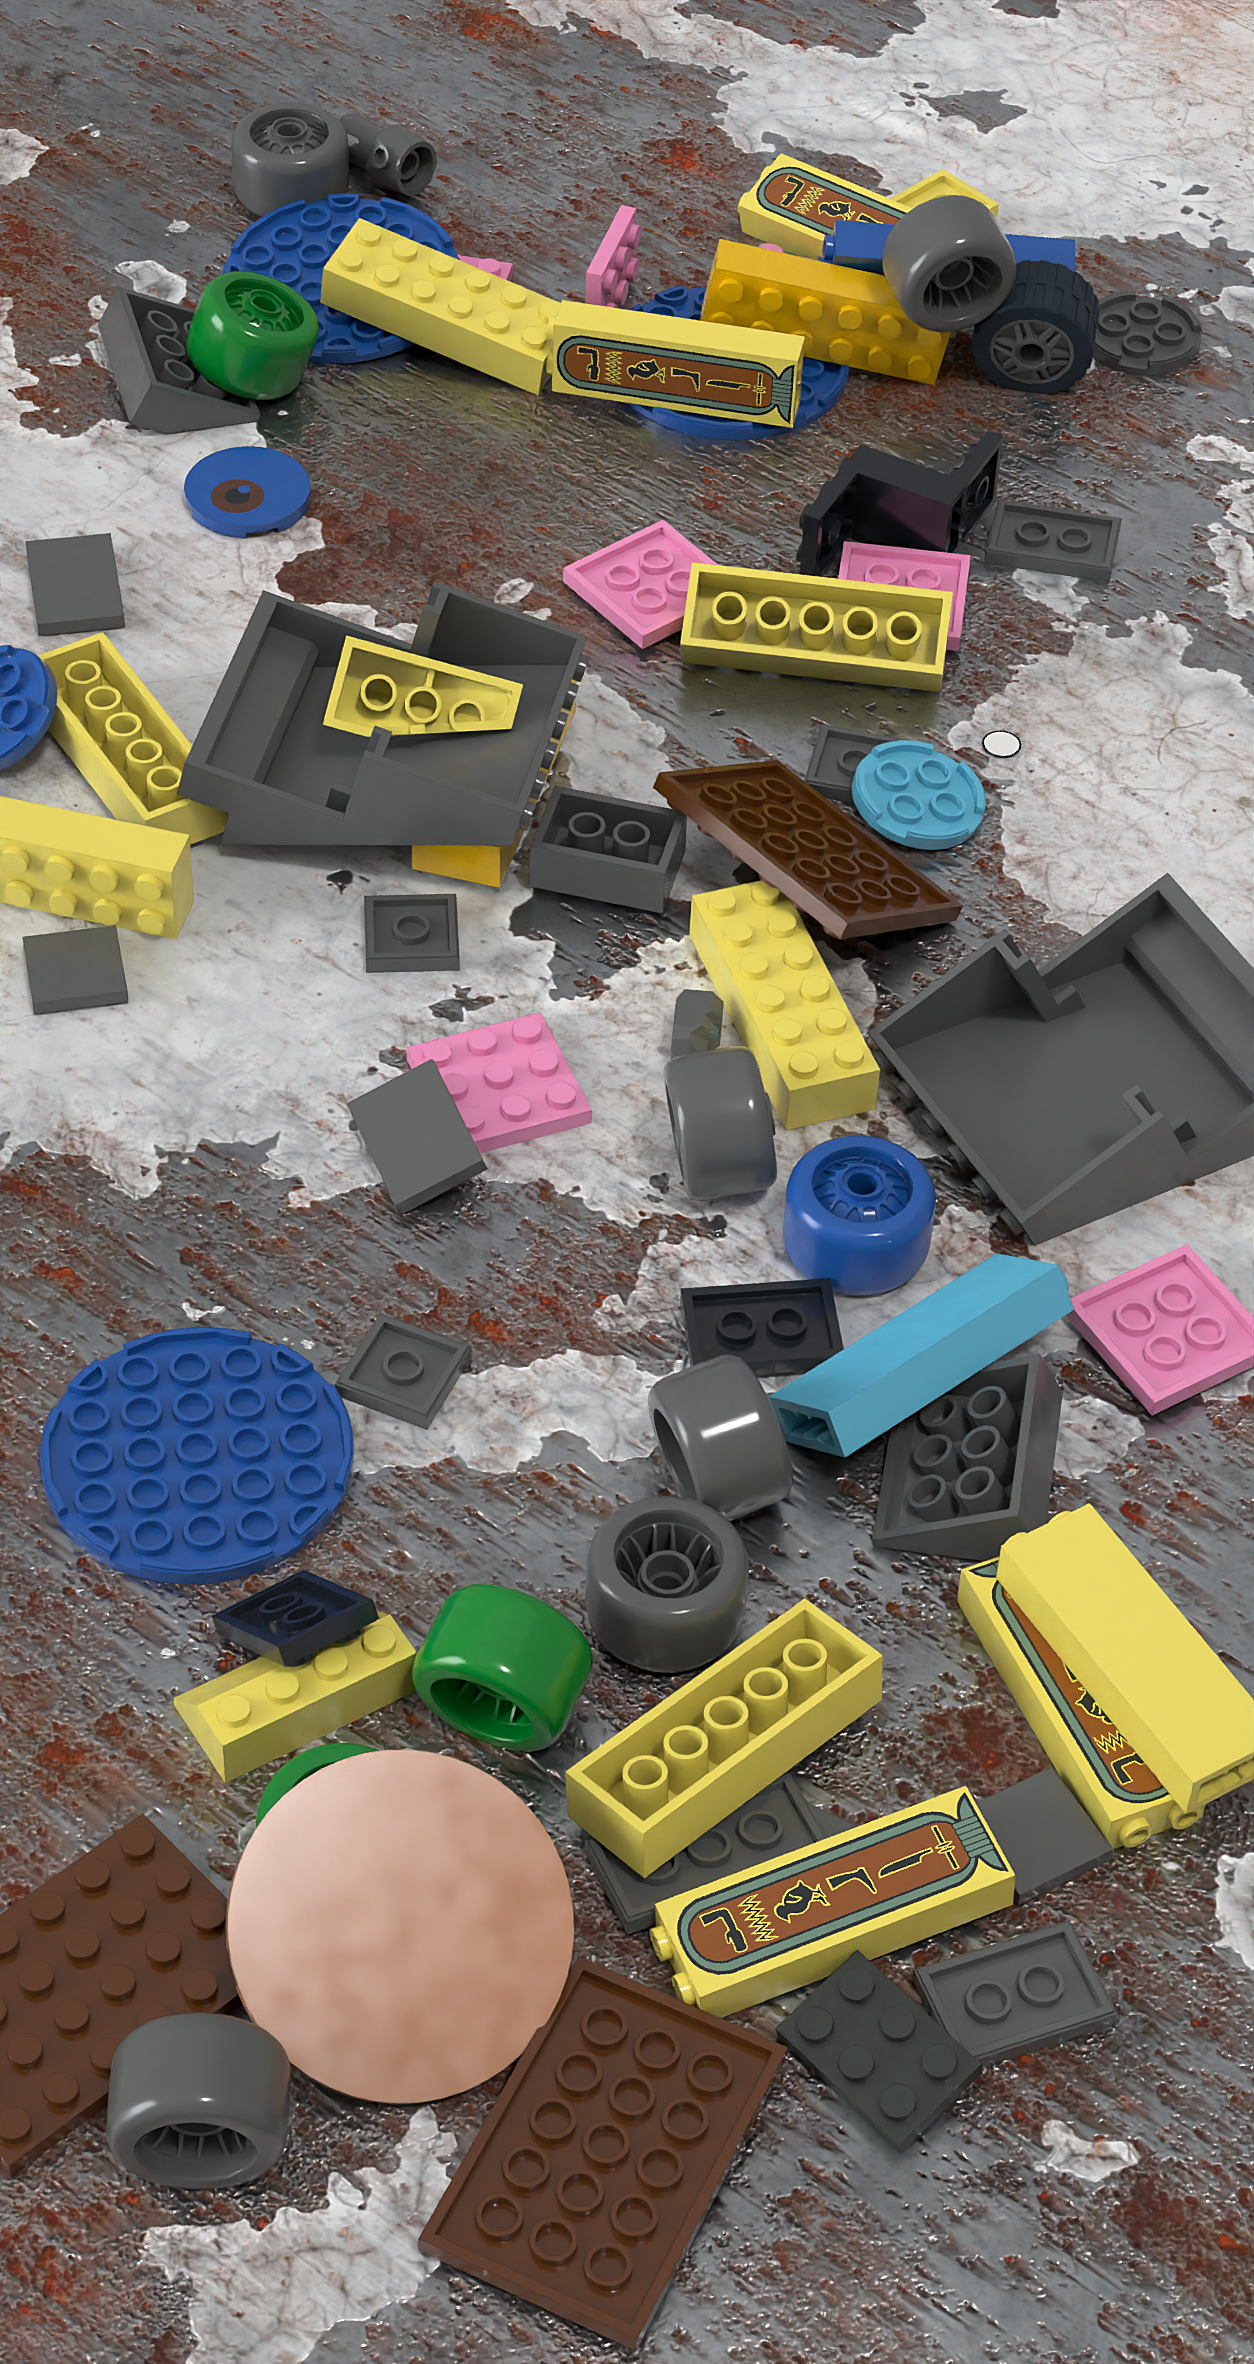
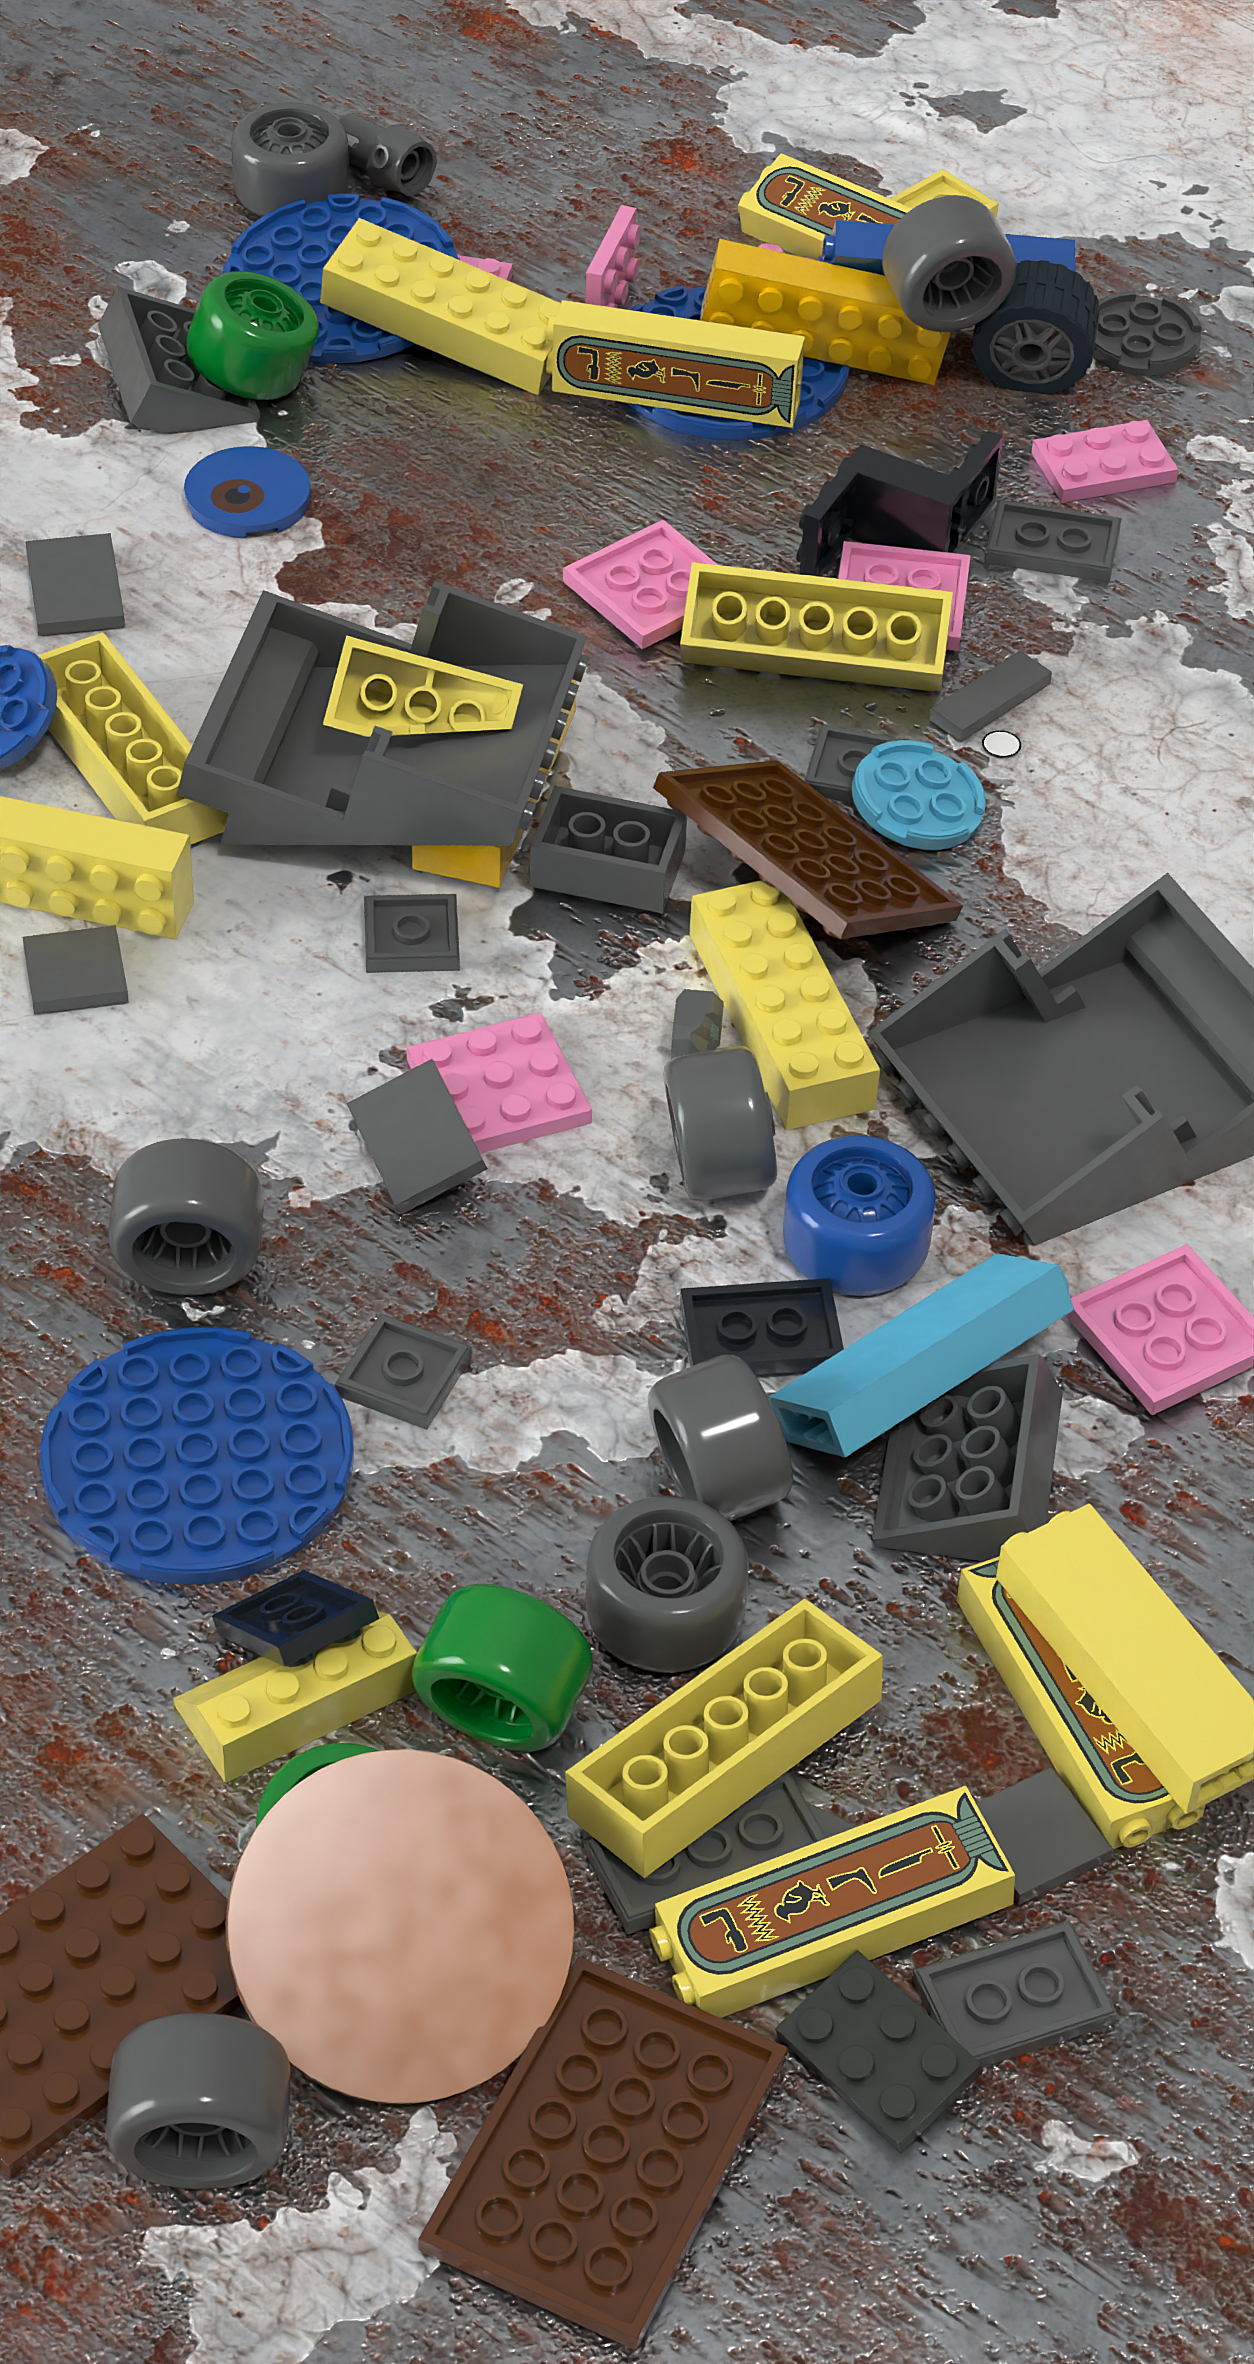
(186, 1216): none -> dark grey wheel
(990, 695): none -> dark grey tile
(1104, 461): none -> bright pink plate

